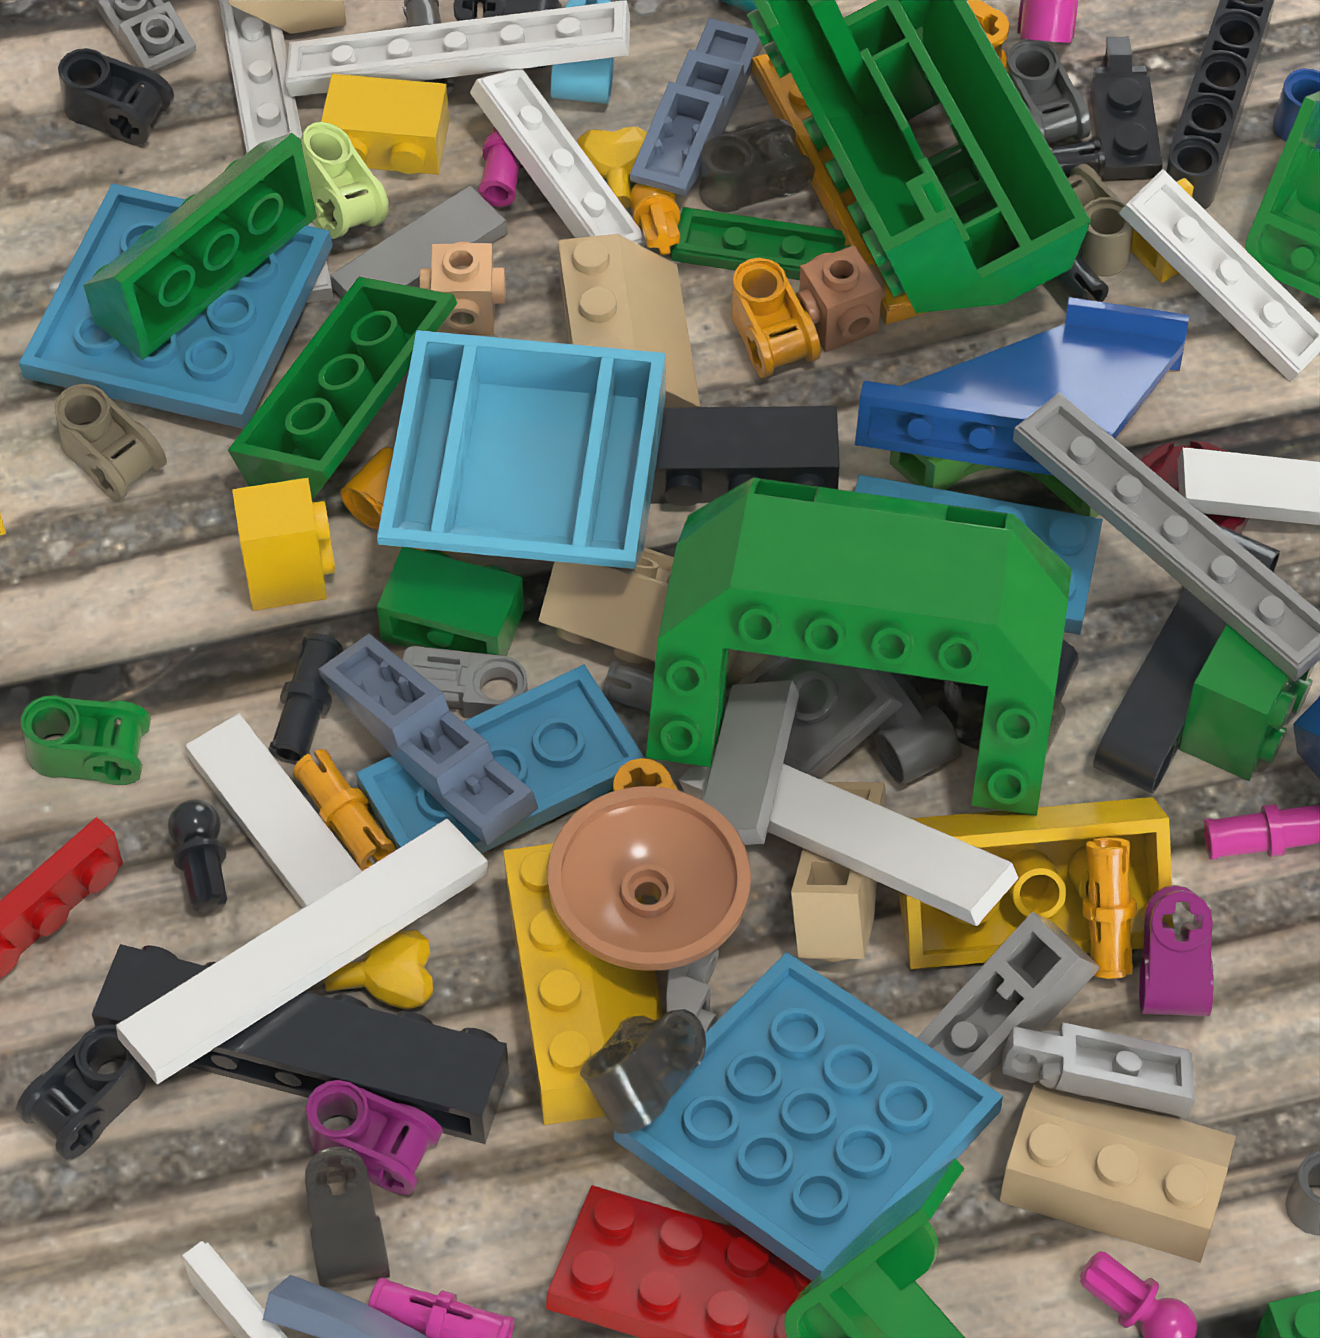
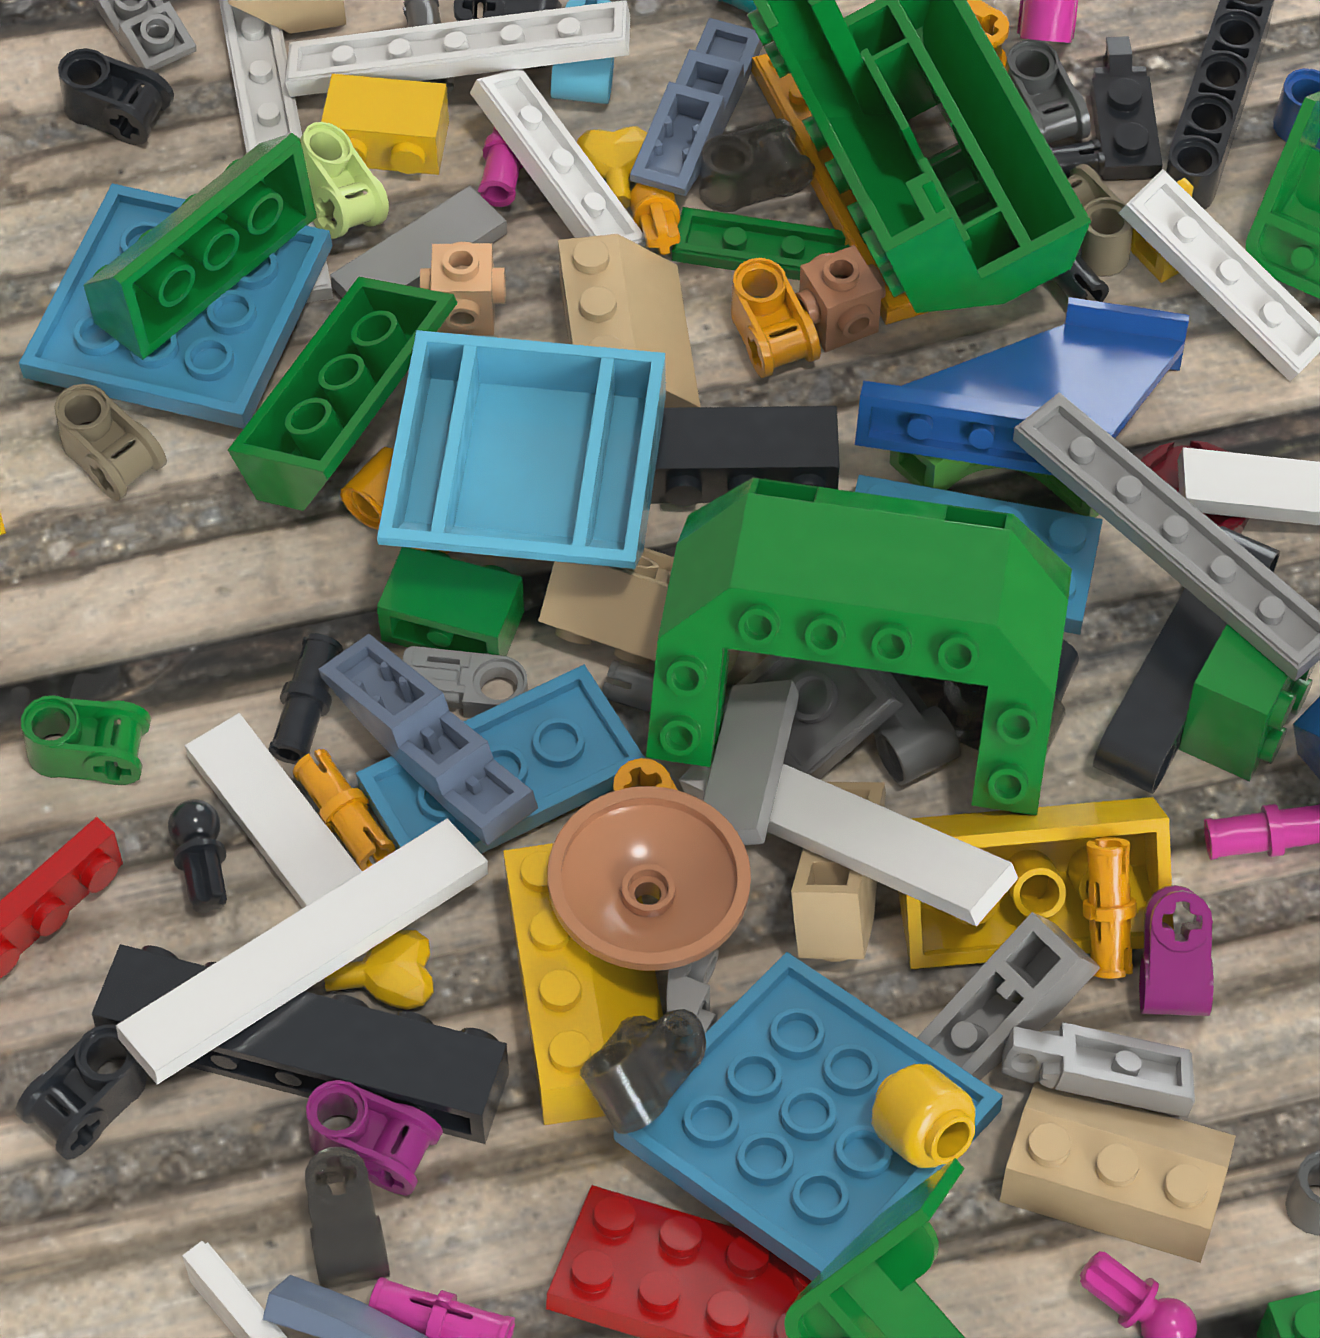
(283, 543): yellow brick -> none
(923, 1116): none -> yellow head

